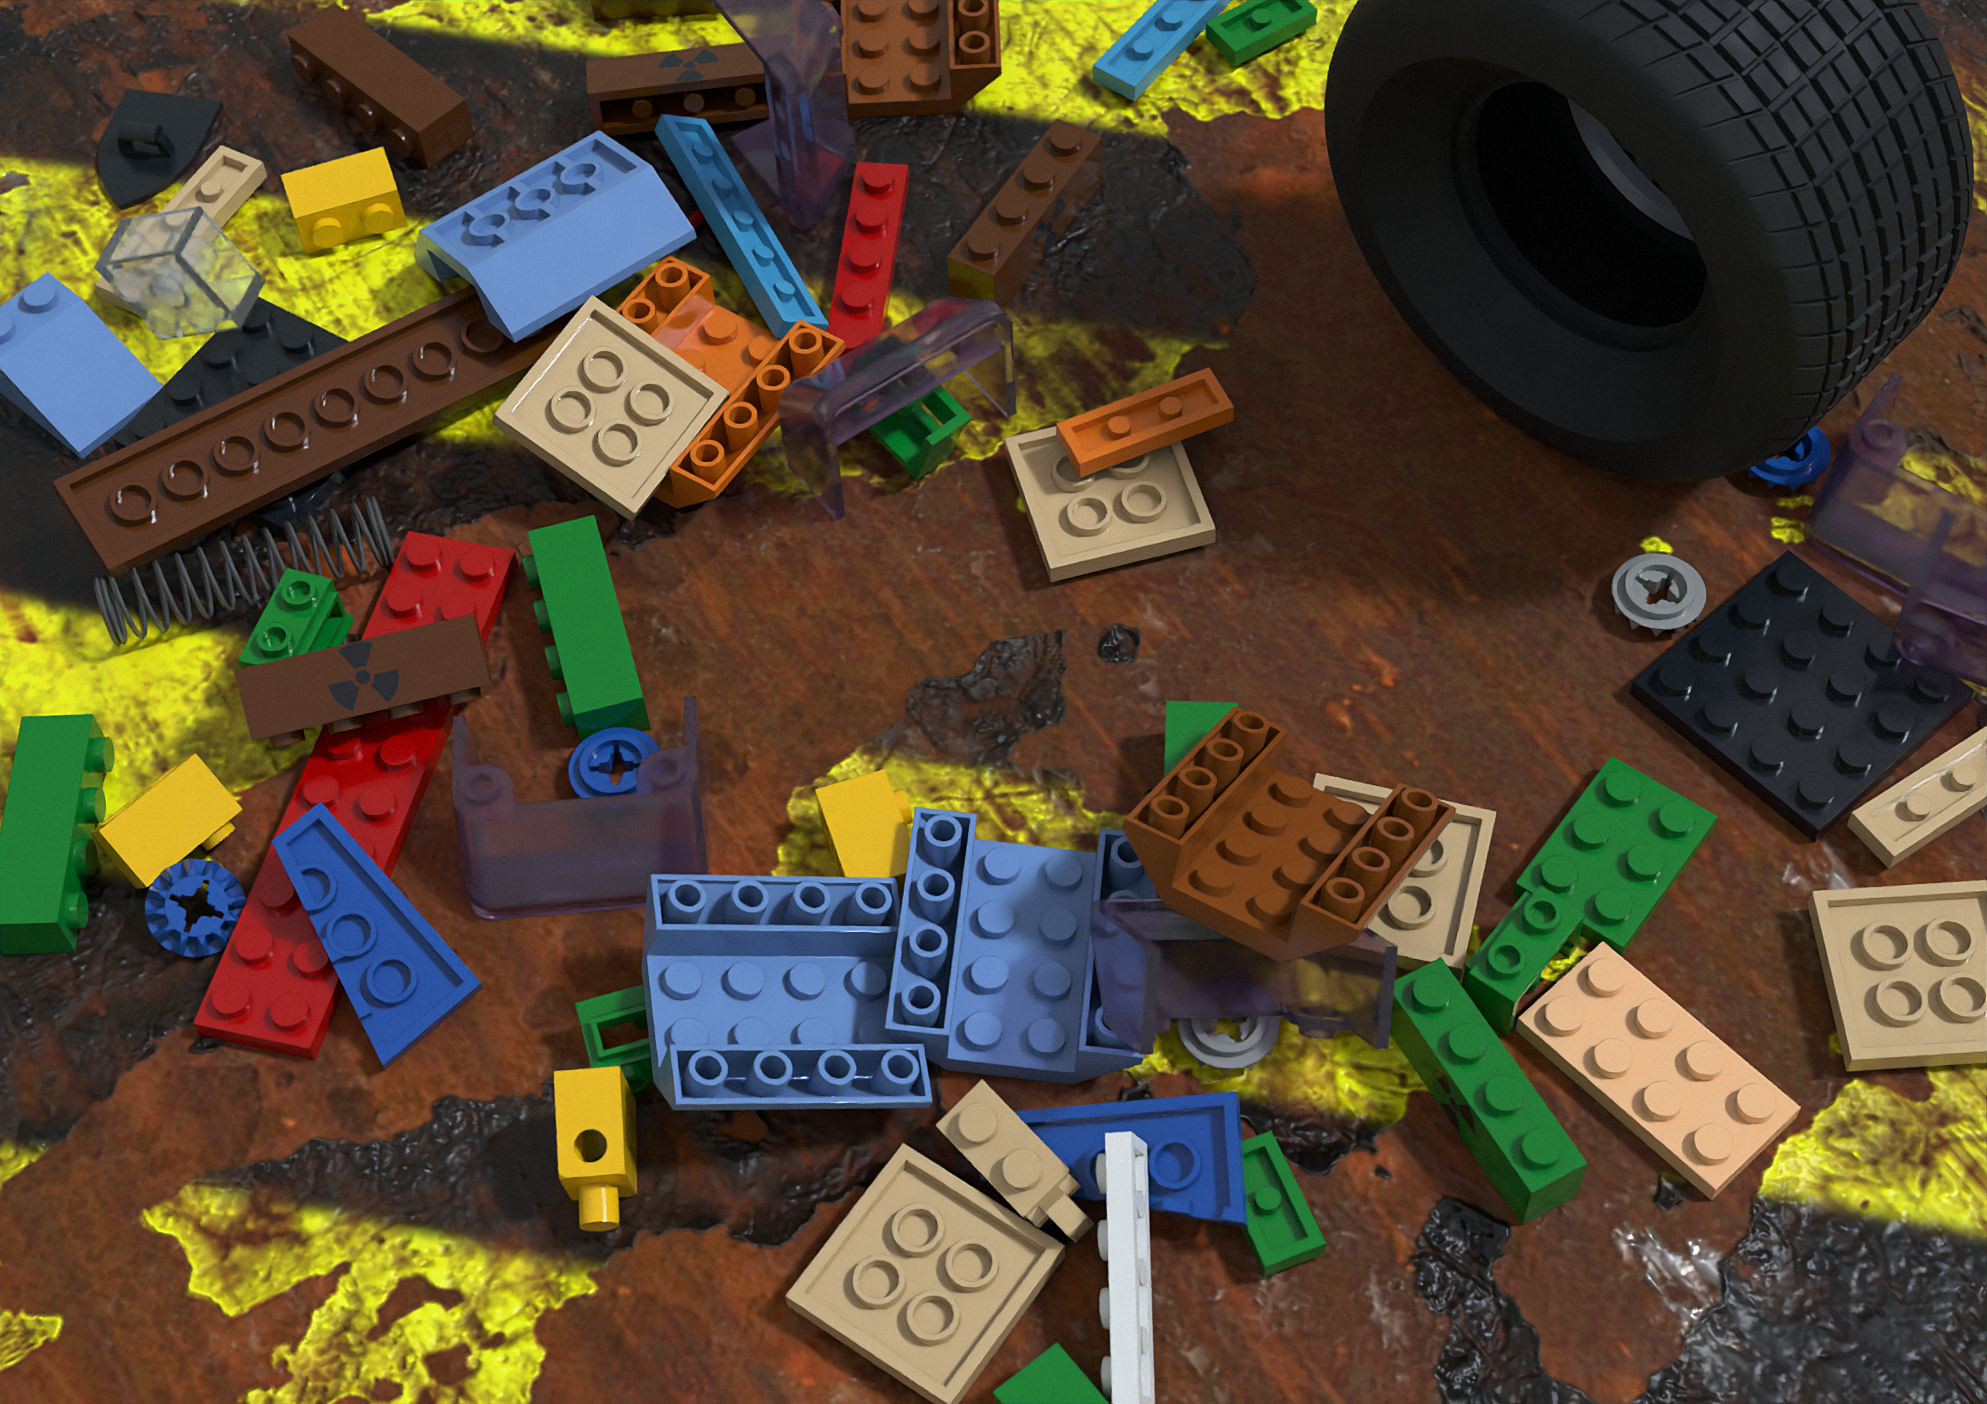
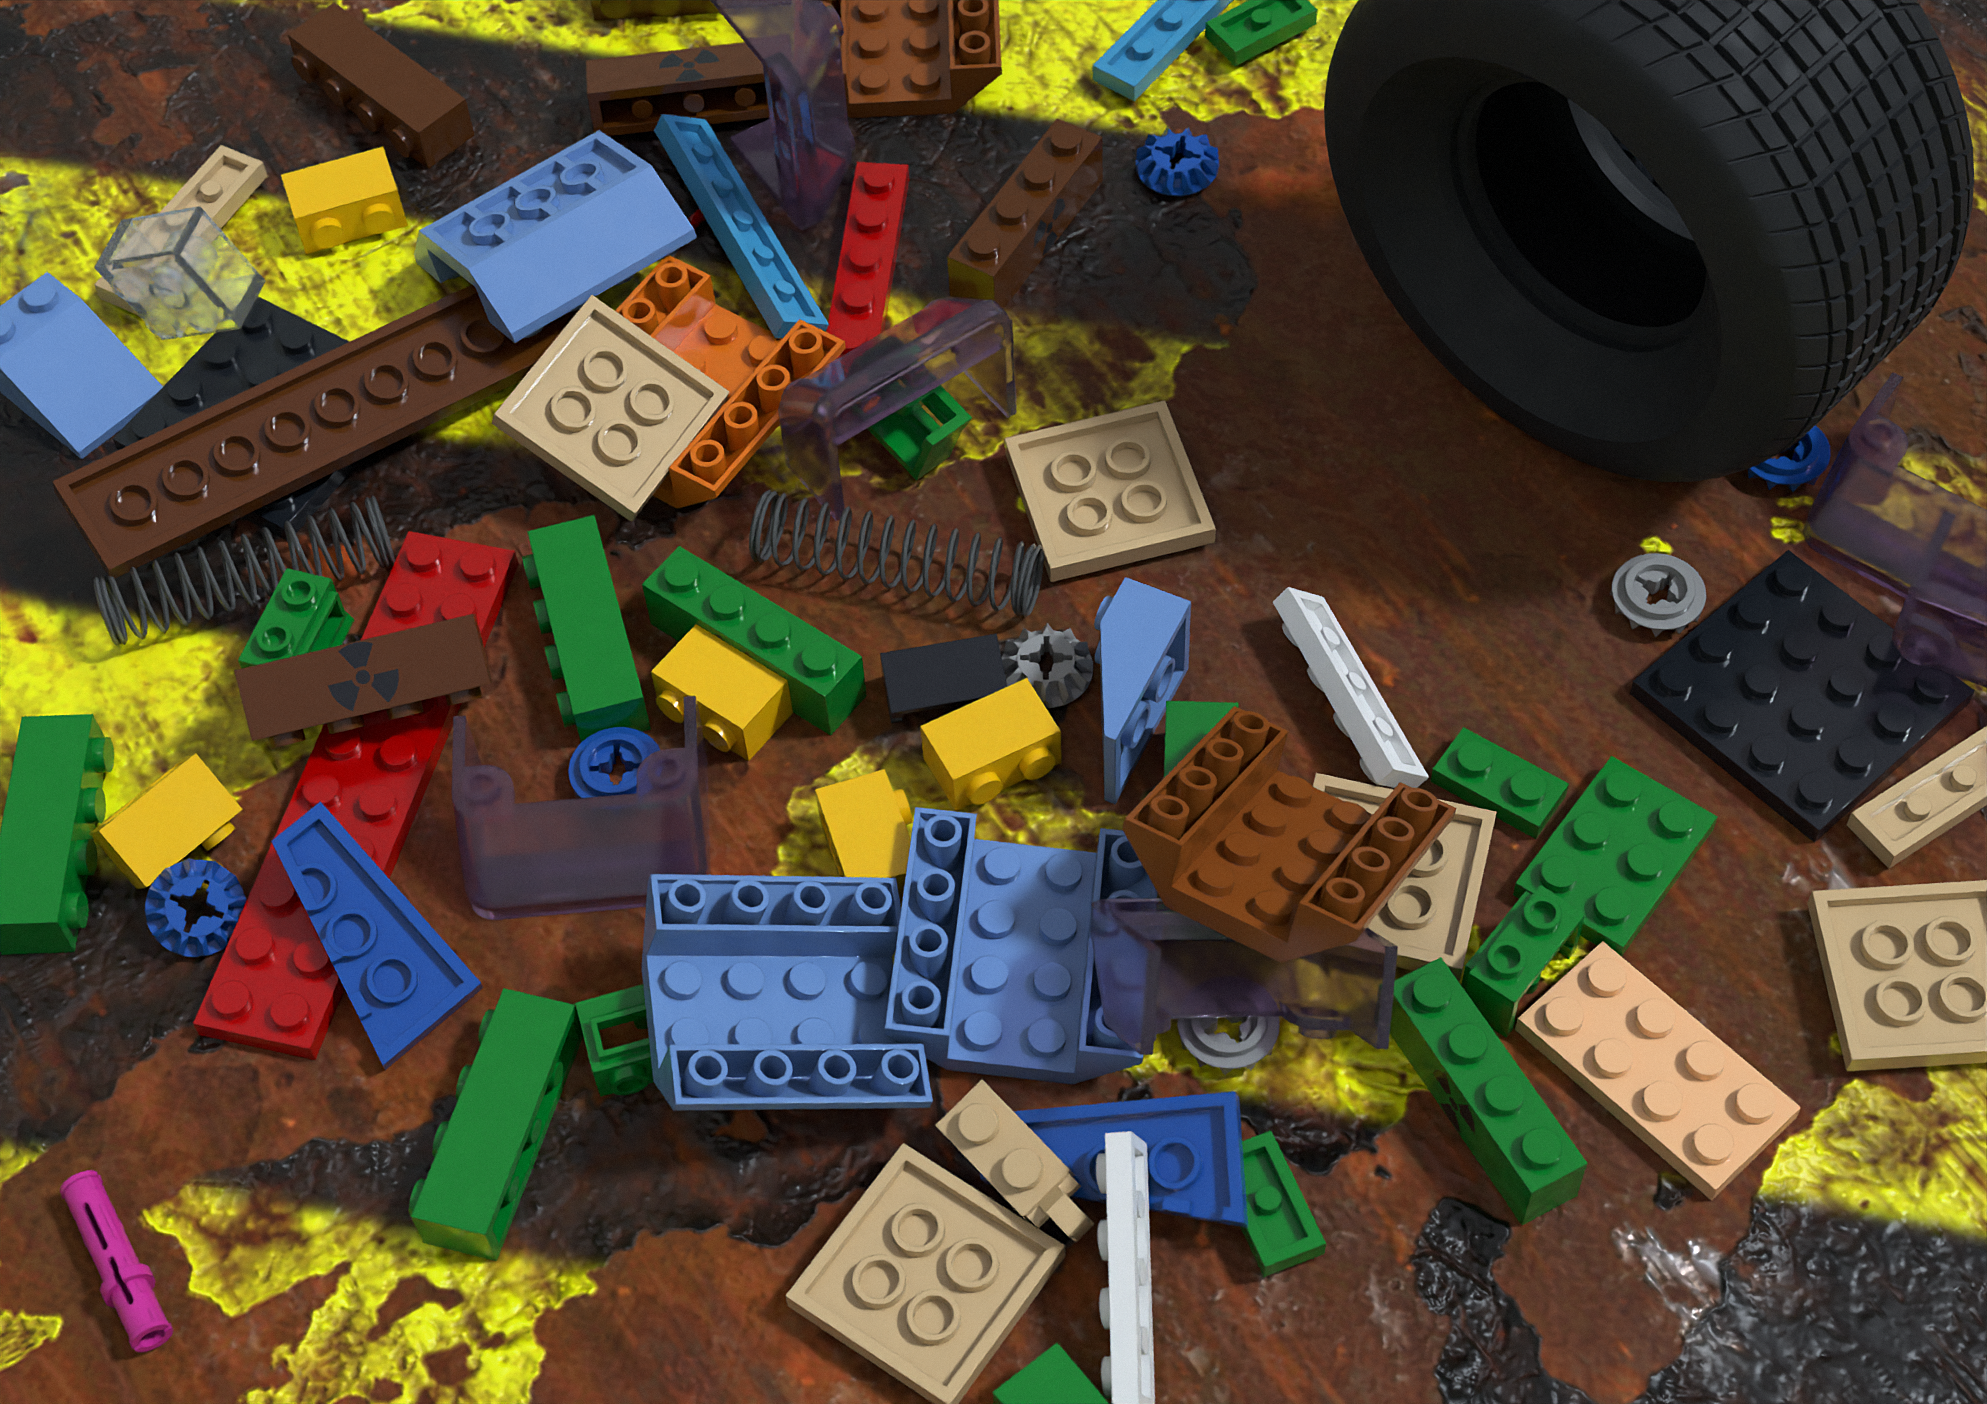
(125, 1281): none -> dark pink pin
(152, 143): black shield -> none
(496, 1124): none -> green brick
(592, 1123): yellow torso -> none
(735, 695): none -> yellow brick
(821, 673): none -> green brick
(941, 675): none -> black hinge
(991, 745): none -> yellow brick
(1022, 598): none -> dark grey piece
(1069, 673): none -> light grey gear
(1141, 667): none -> medium blue slope
(1144, 422): orange plate -> none
(1190, 175): none -> blue gear
(1349, 688): none -> white plate
(1499, 782): none -> green plate

